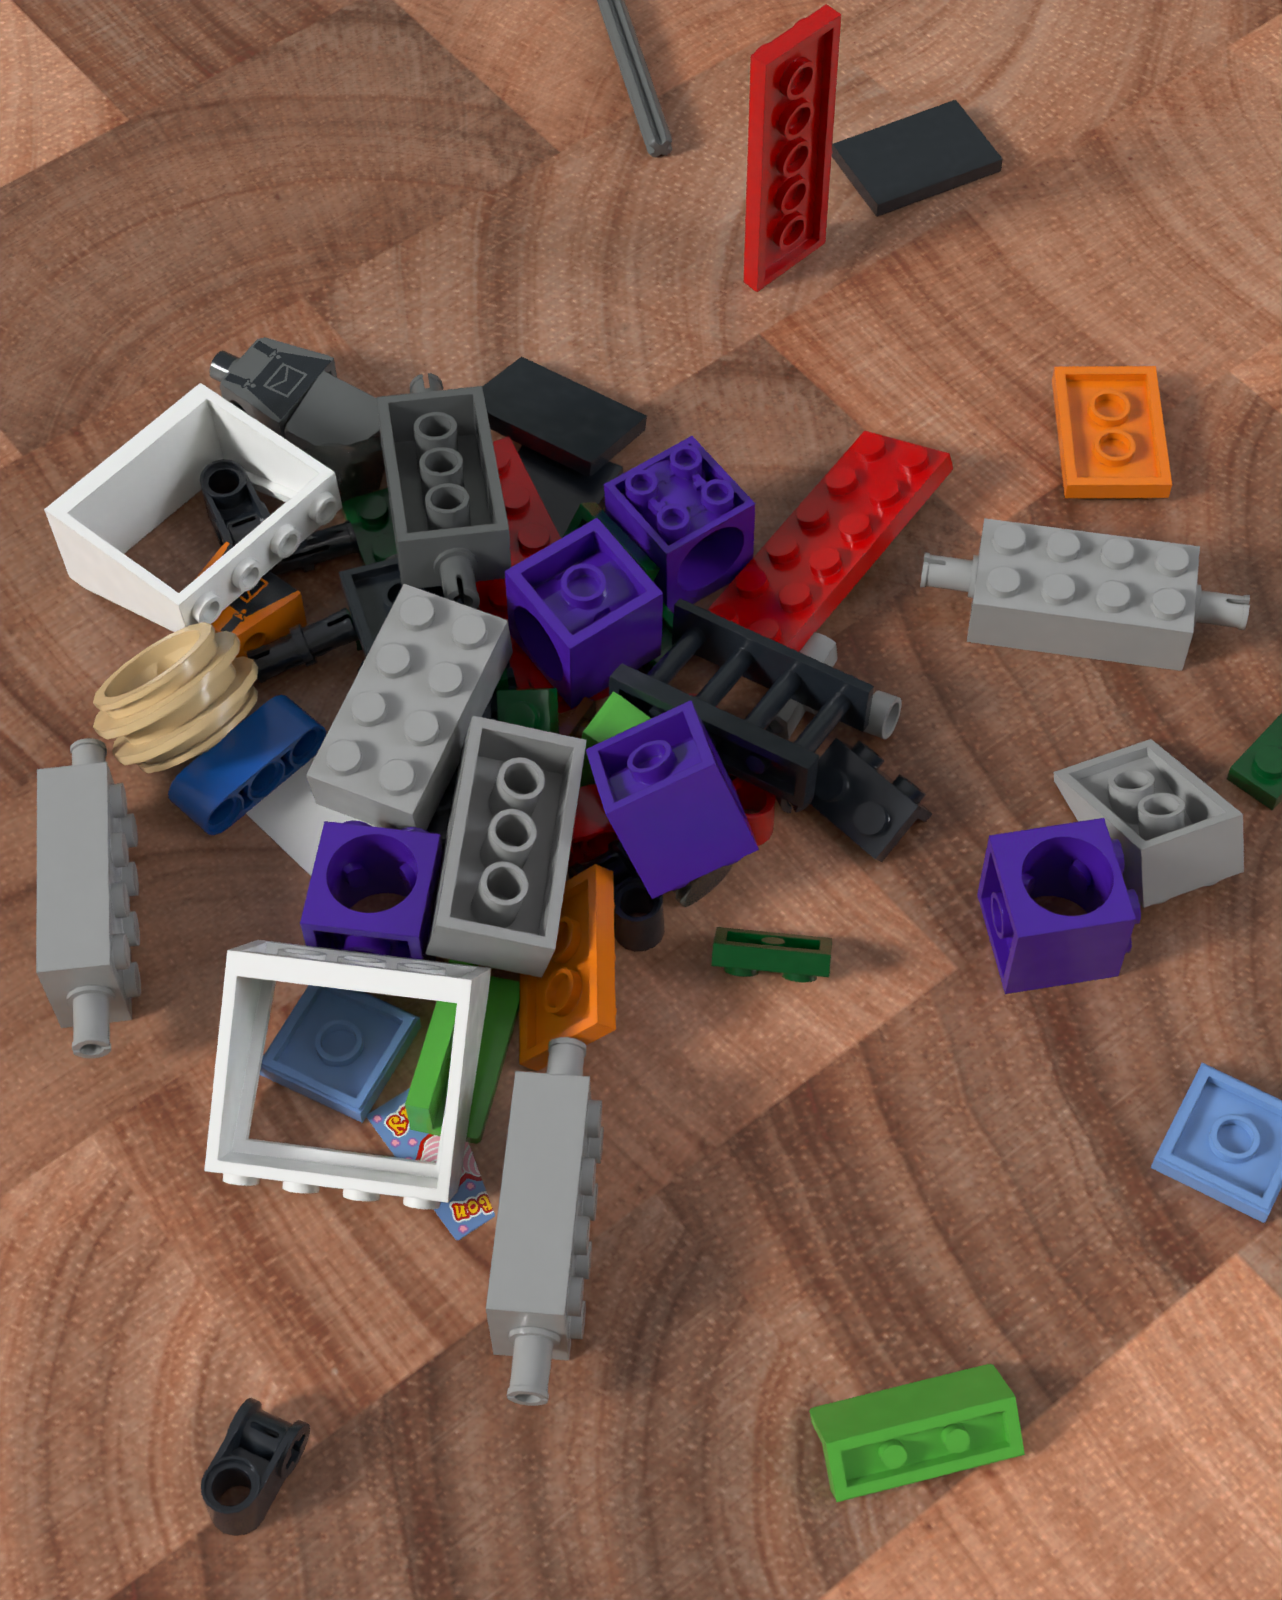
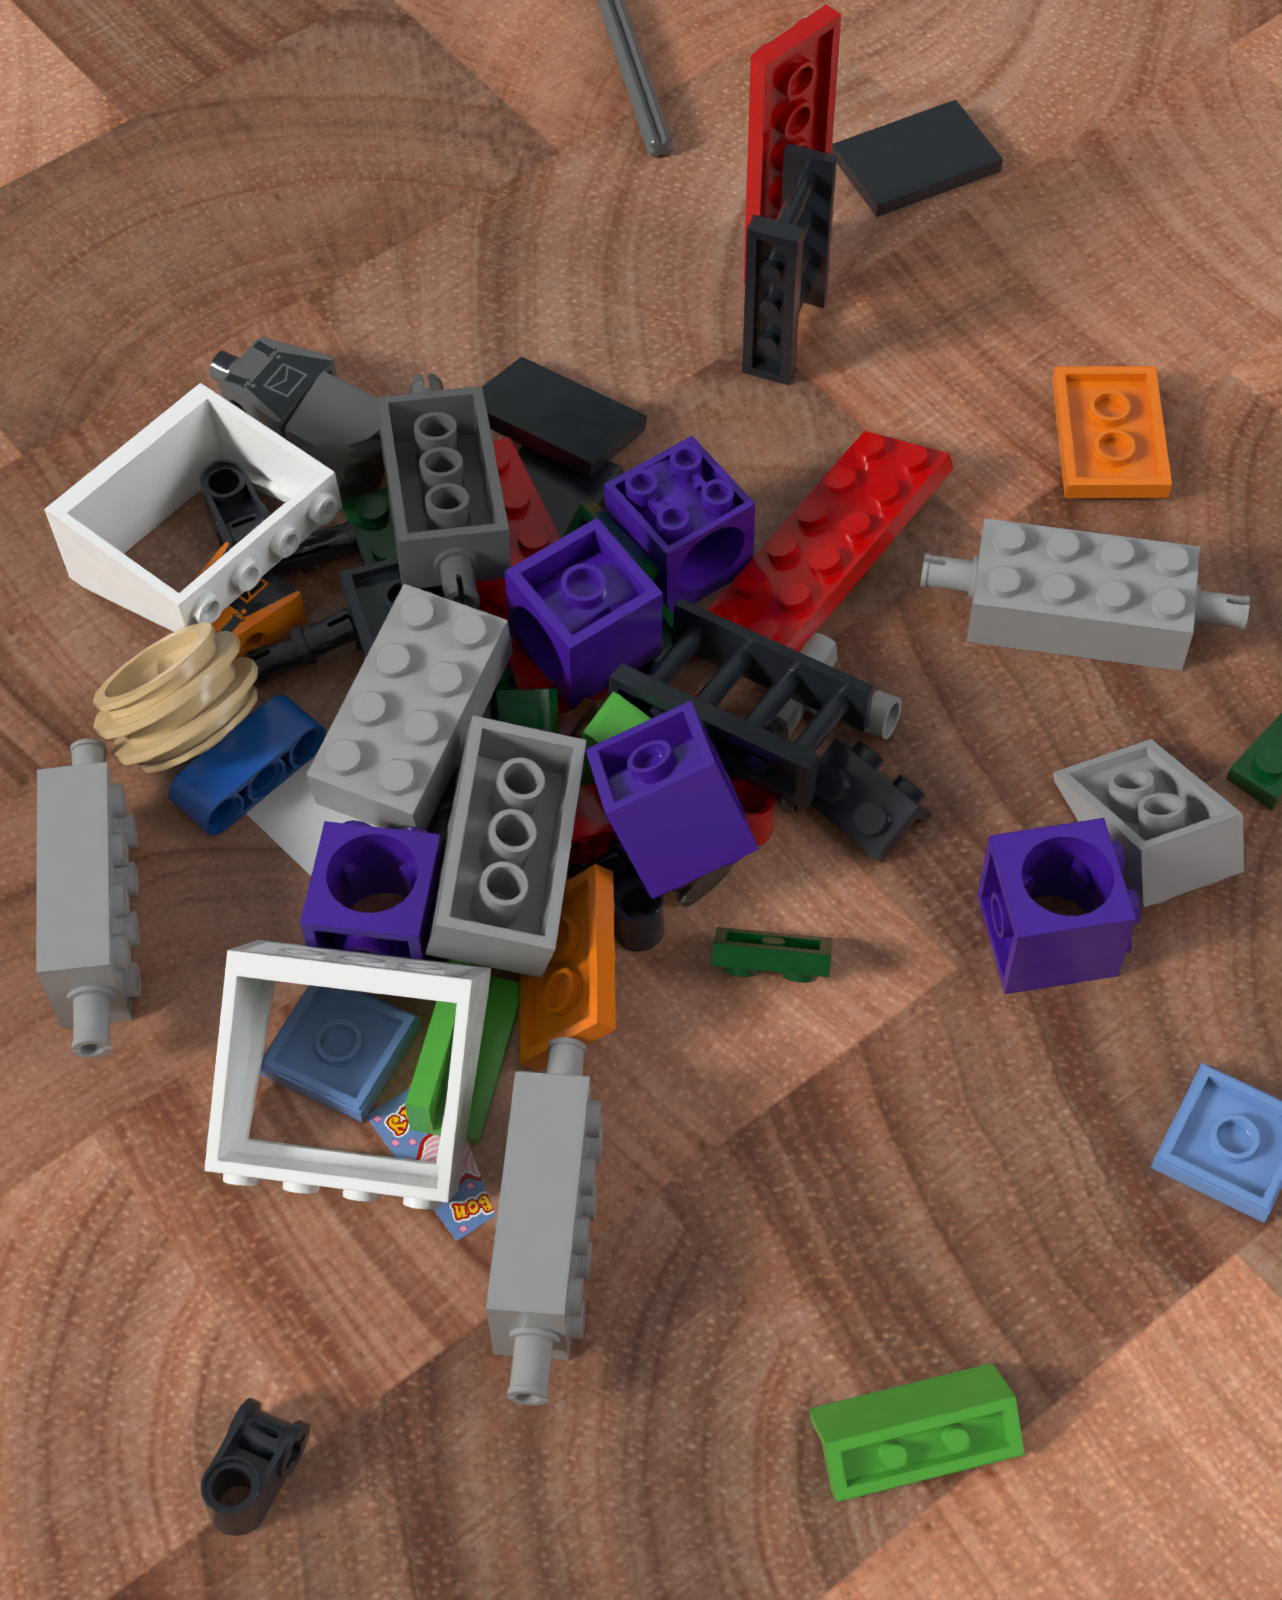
(788, 264): none -> black fence

